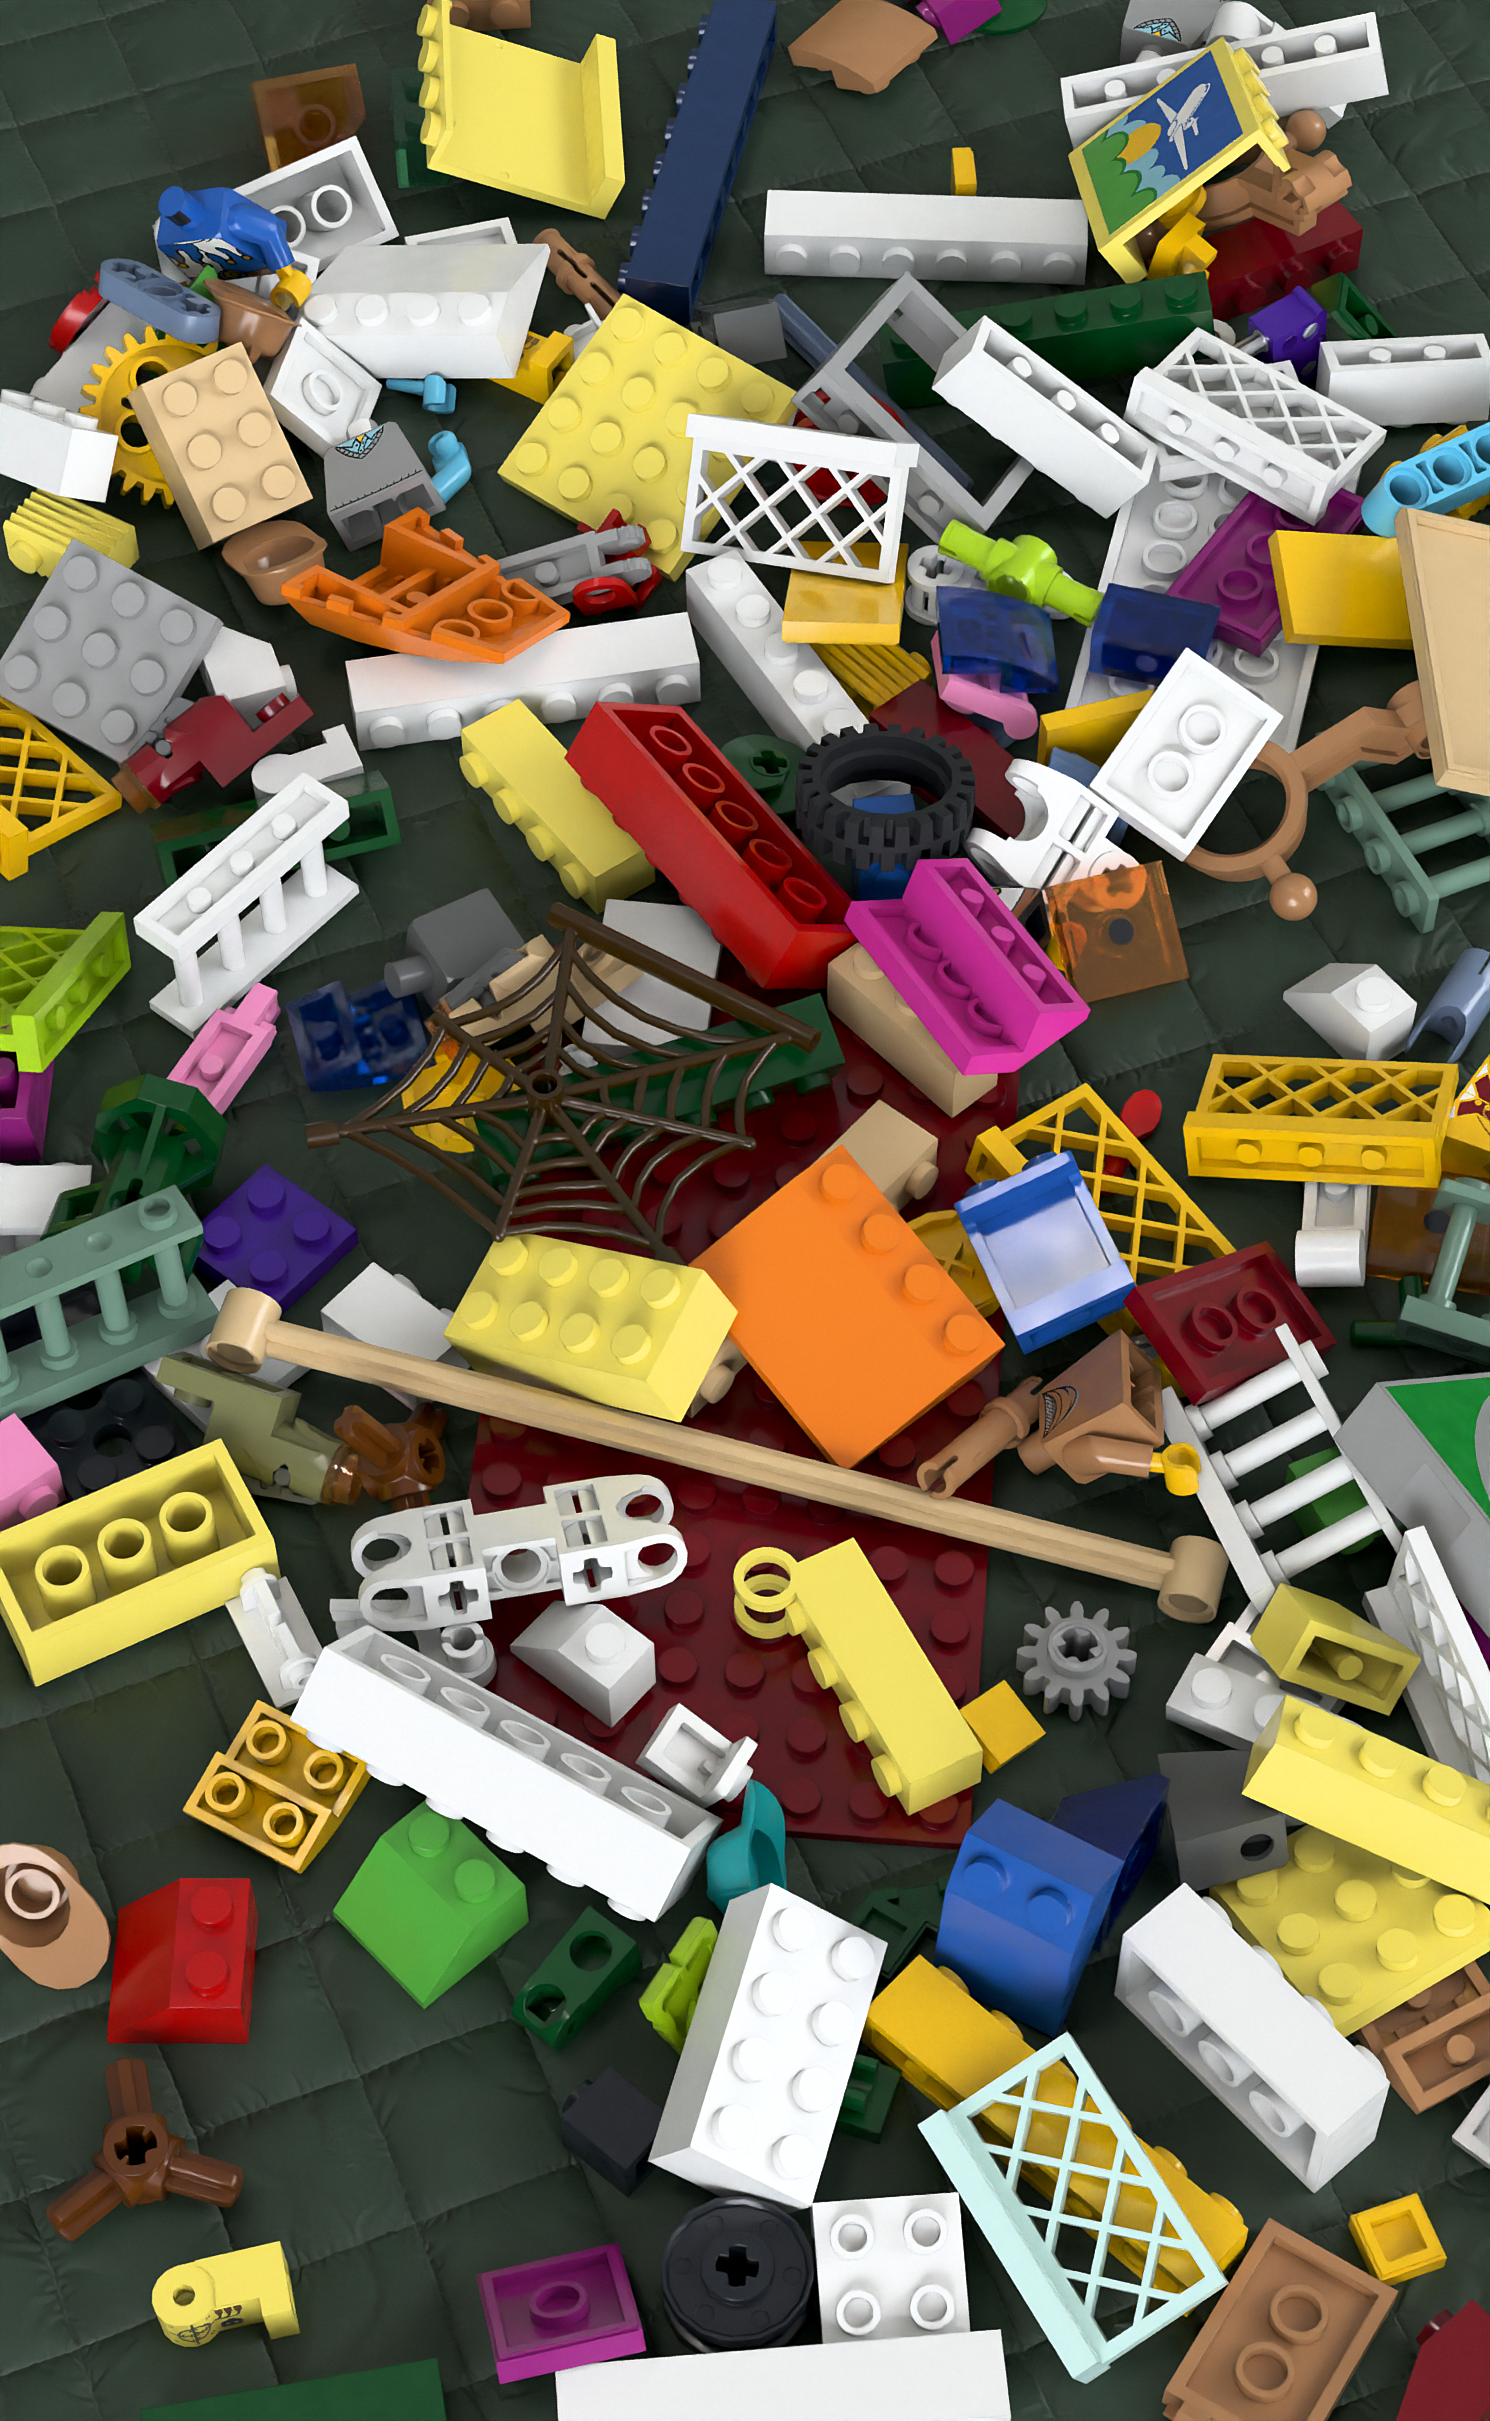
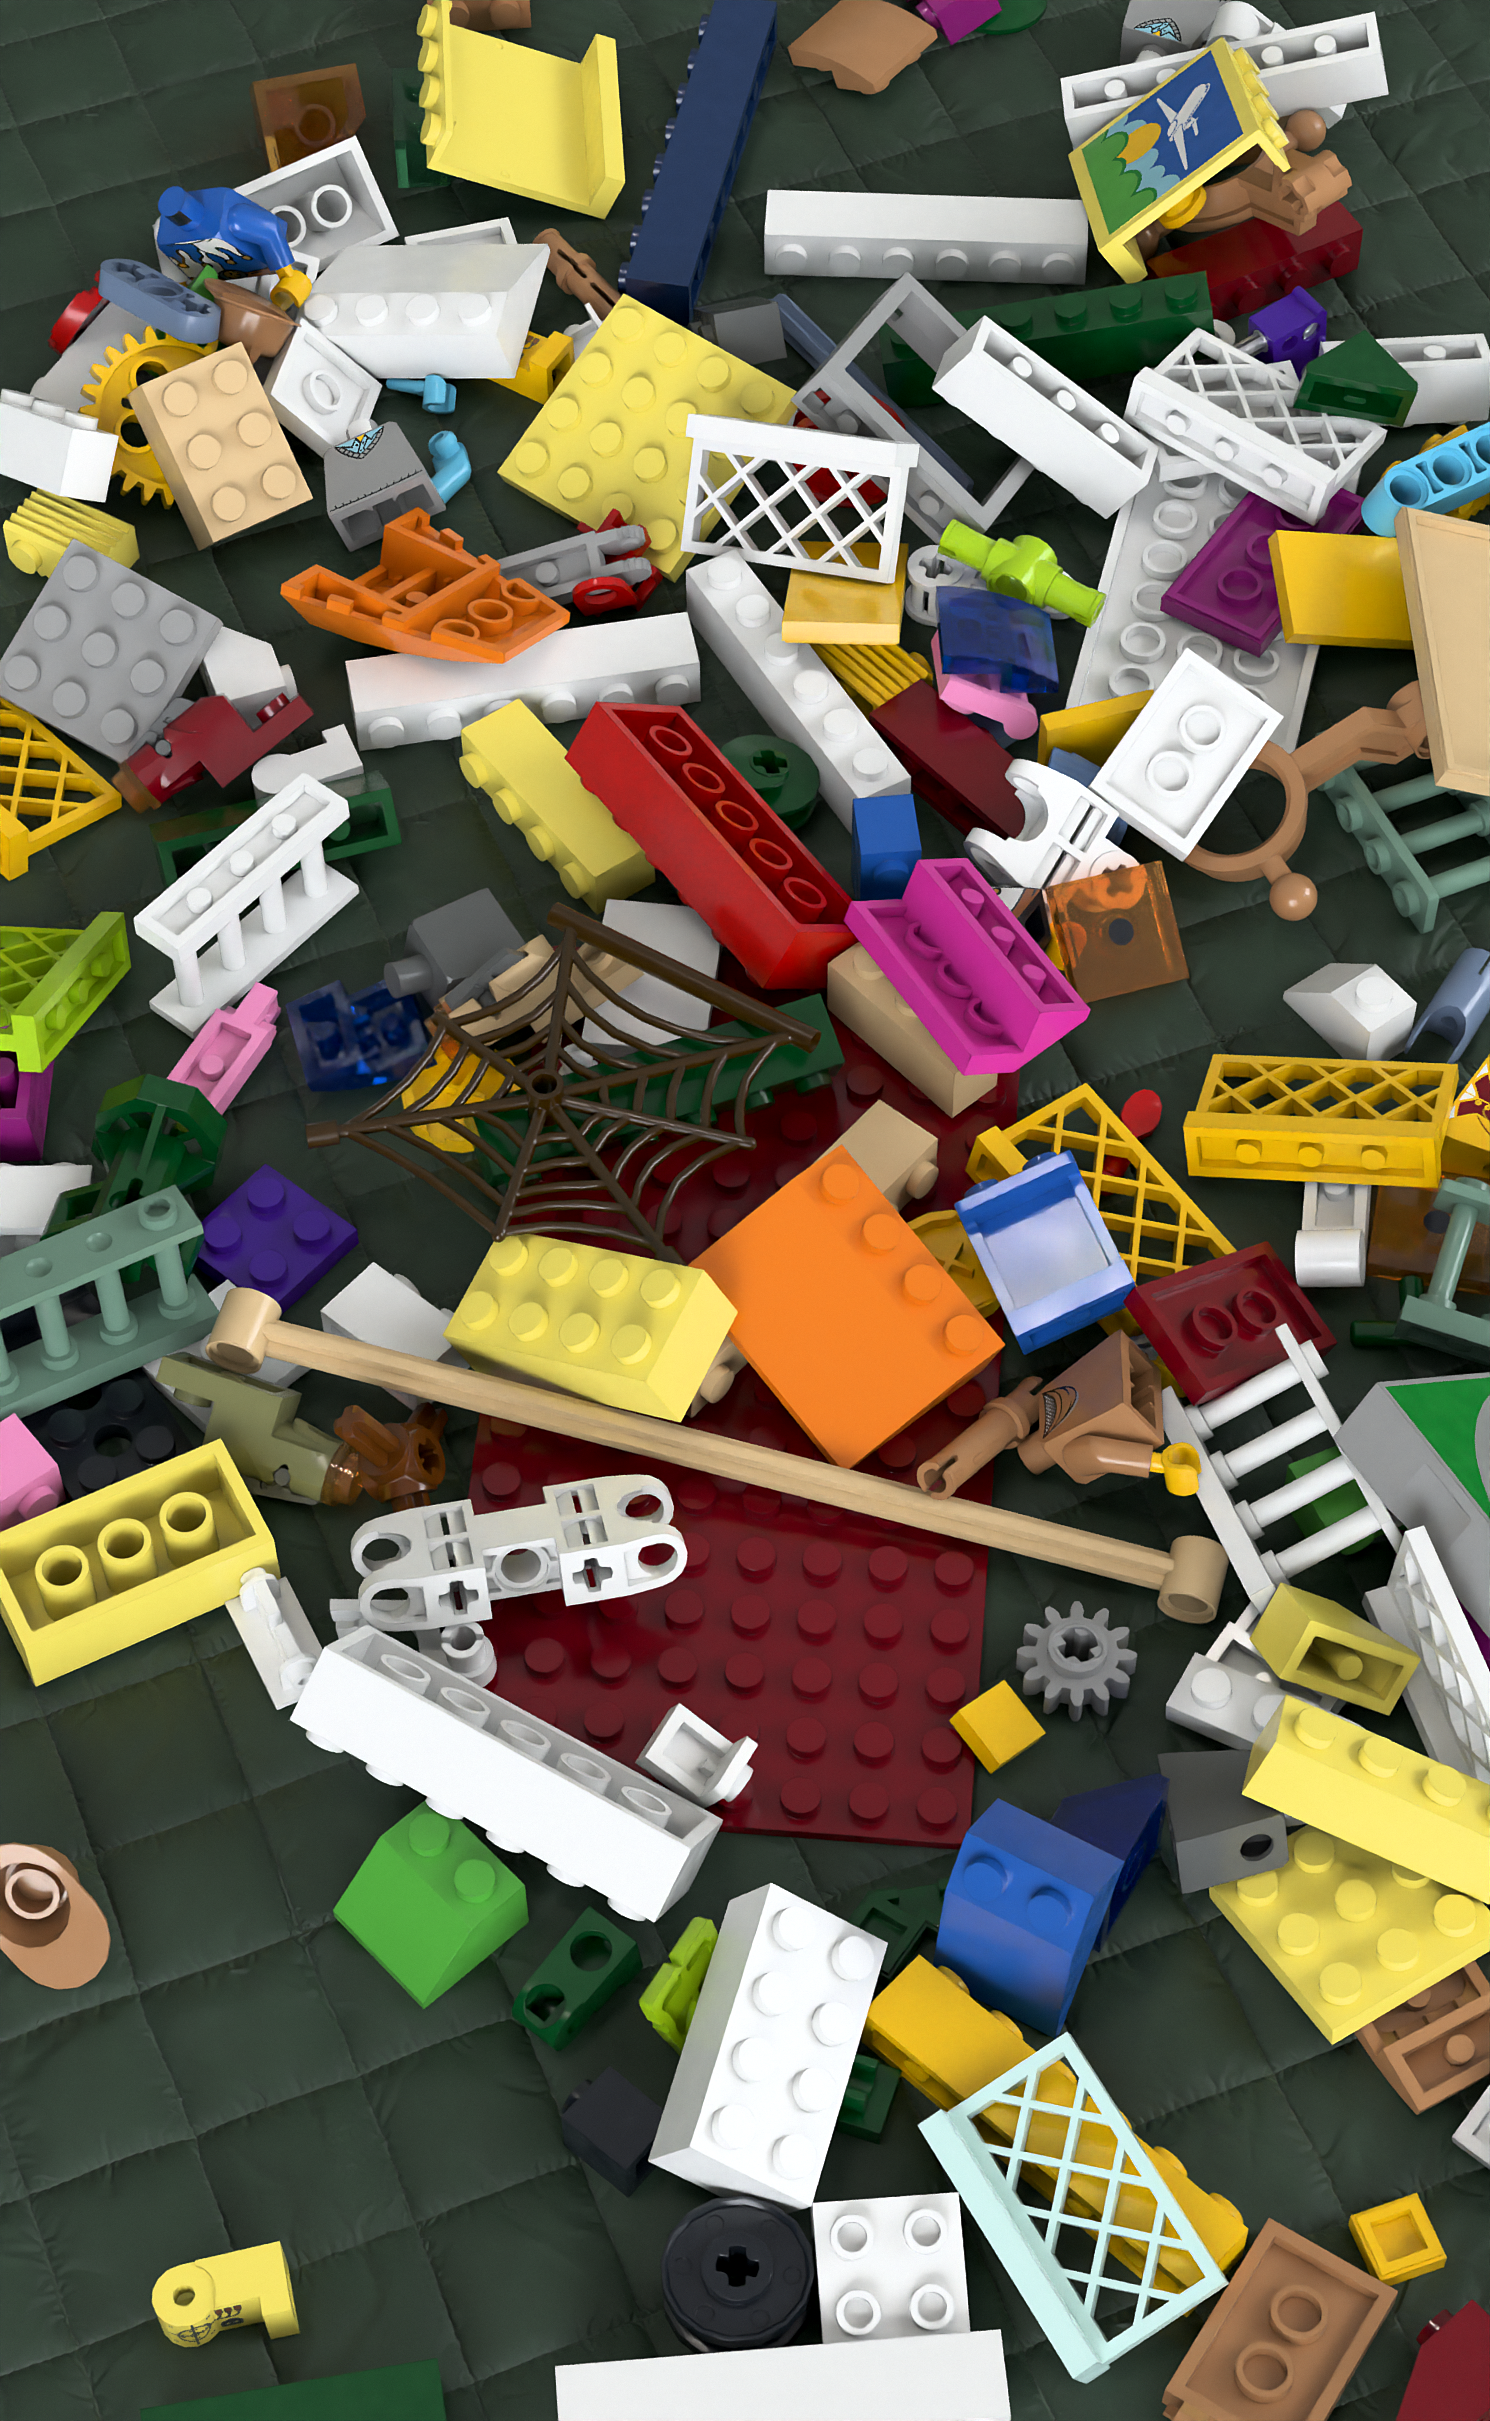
(167, 2167): reddish brown bush -> none
(185, 1964): red slope -> none
(272, 555): medium nougat piece -> none
(278, 1789): yellow slope -> none
(560, 2313): magenta tile -> none
(590, 1657): white slope -> none
(749, 1853): teal piece -> none
(873, 1665): light yellow hinge -> none
(884, 836): black tyre -> none
(963, 172): yellow tile -> none
(1146, 631): clear blue brick -> none
(1182, 250): yellow tile -> none
(1251, 2036): white brick -> none
(1351, 309): dark green slope -> none
(1358, 383): none -> dark green slope

